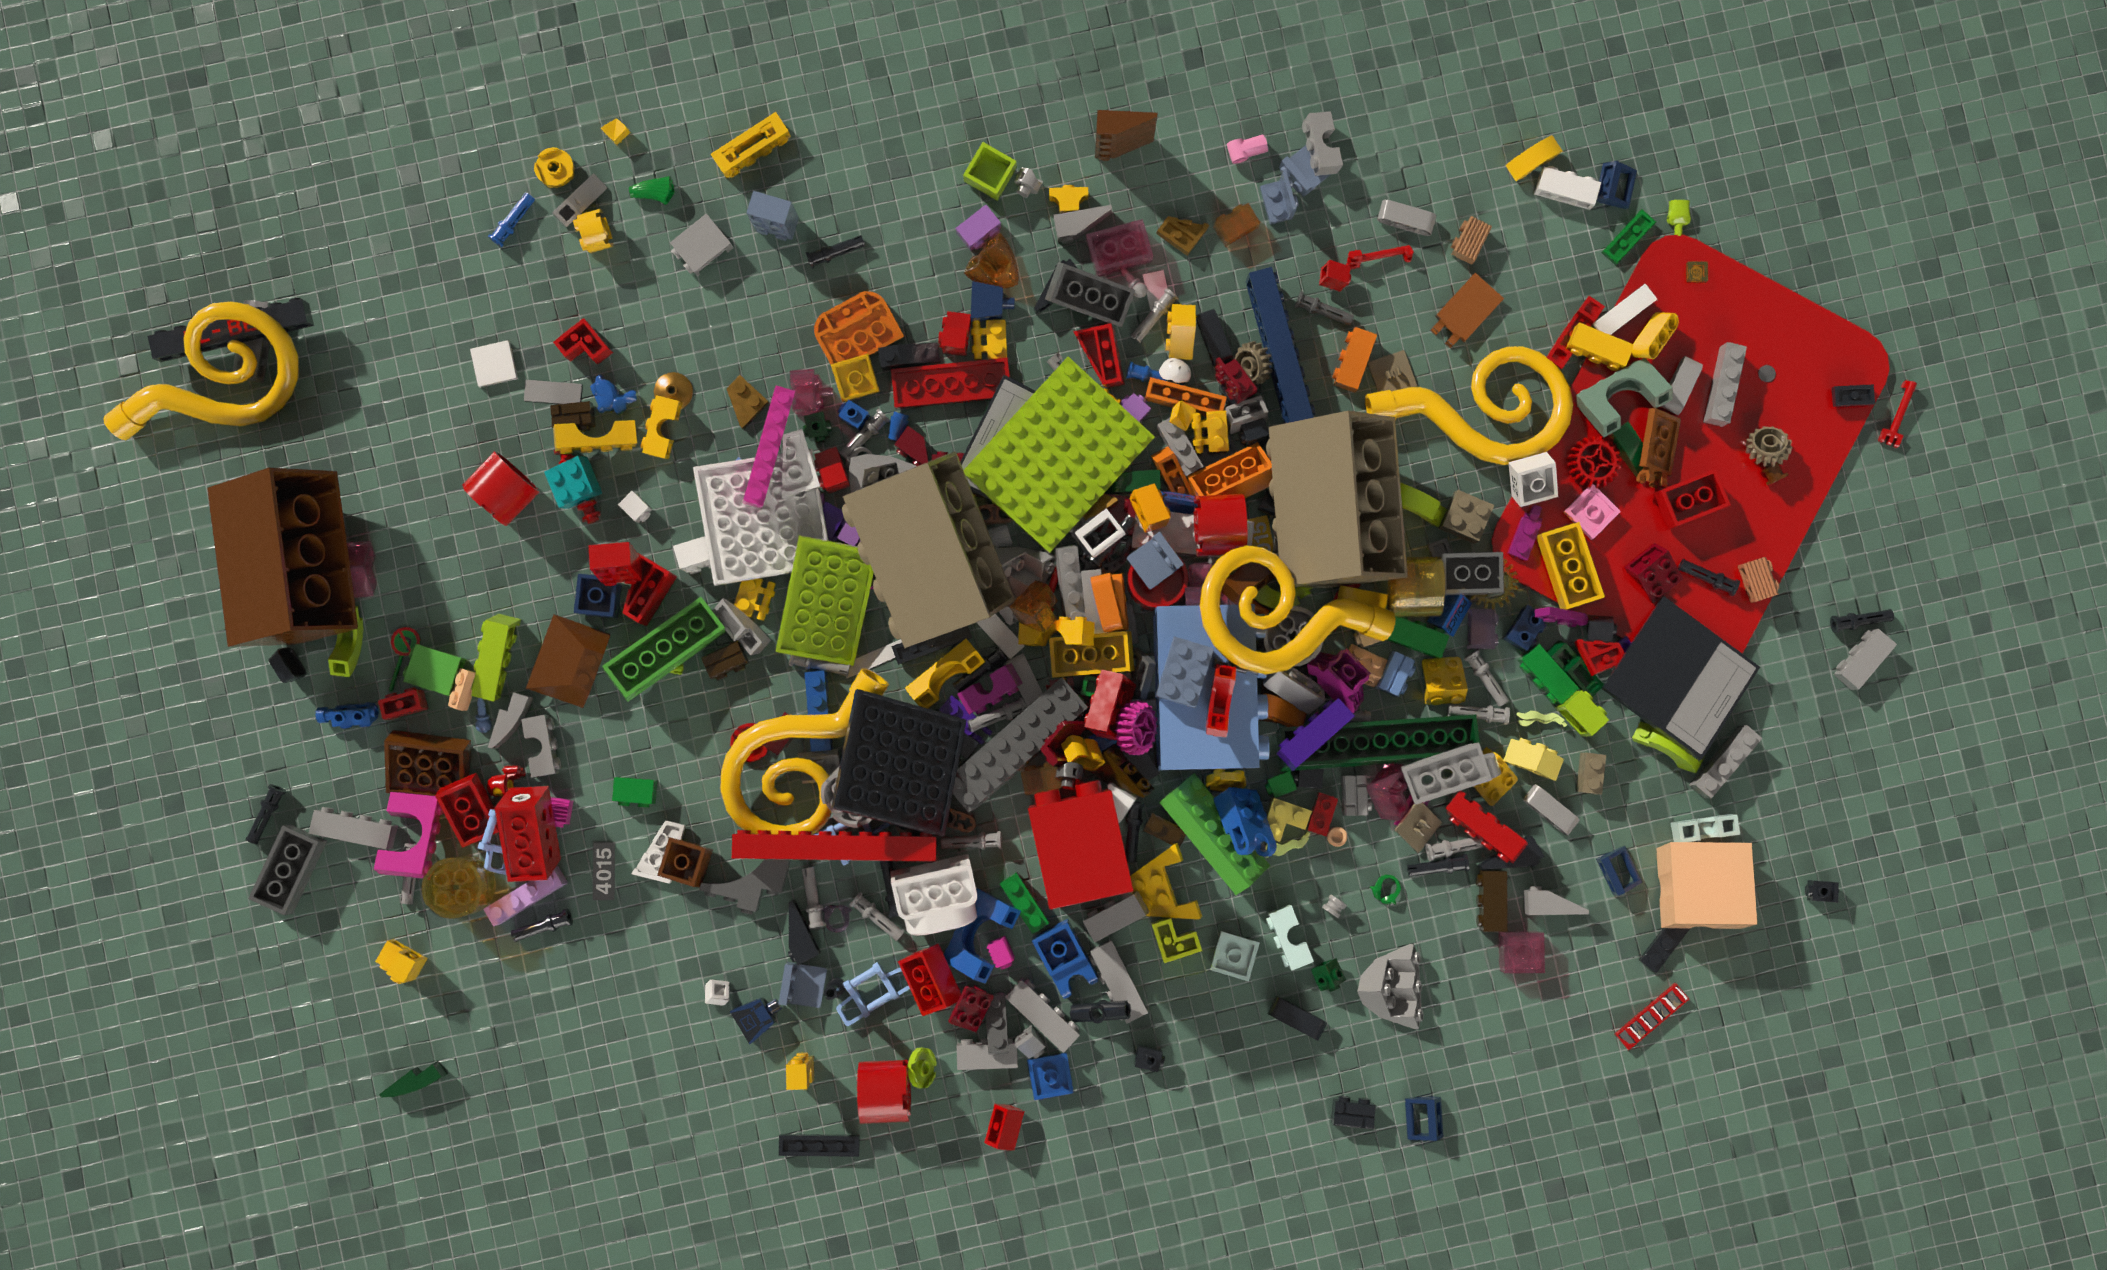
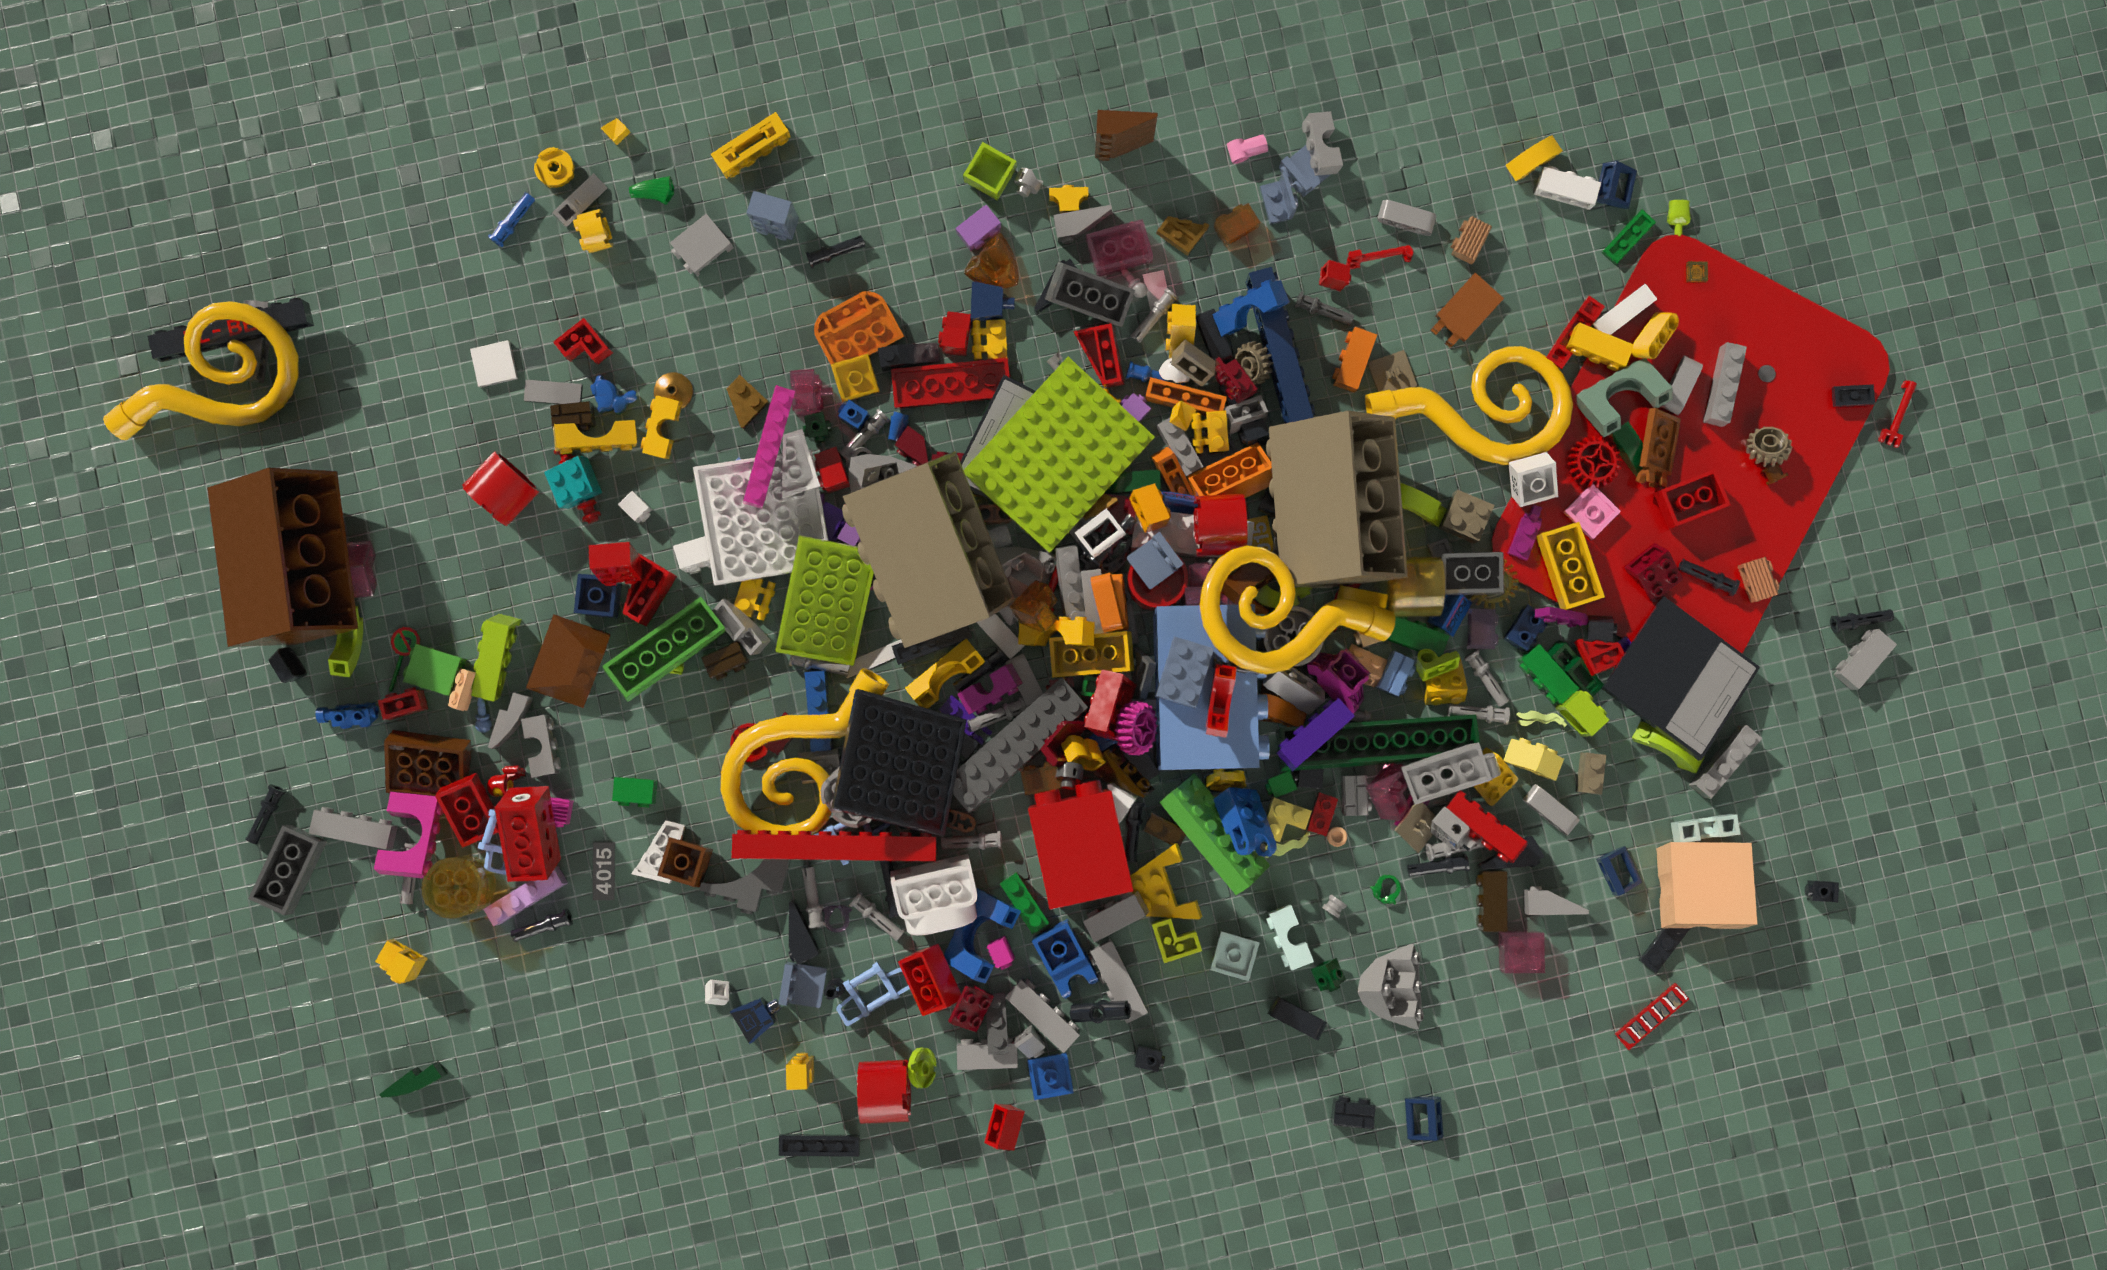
(1193, 362): none -> dark tan brick
(1234, 316): none -> blue arch
(1435, 665): none -> lime plate
(1452, 830): none -> light grey torso

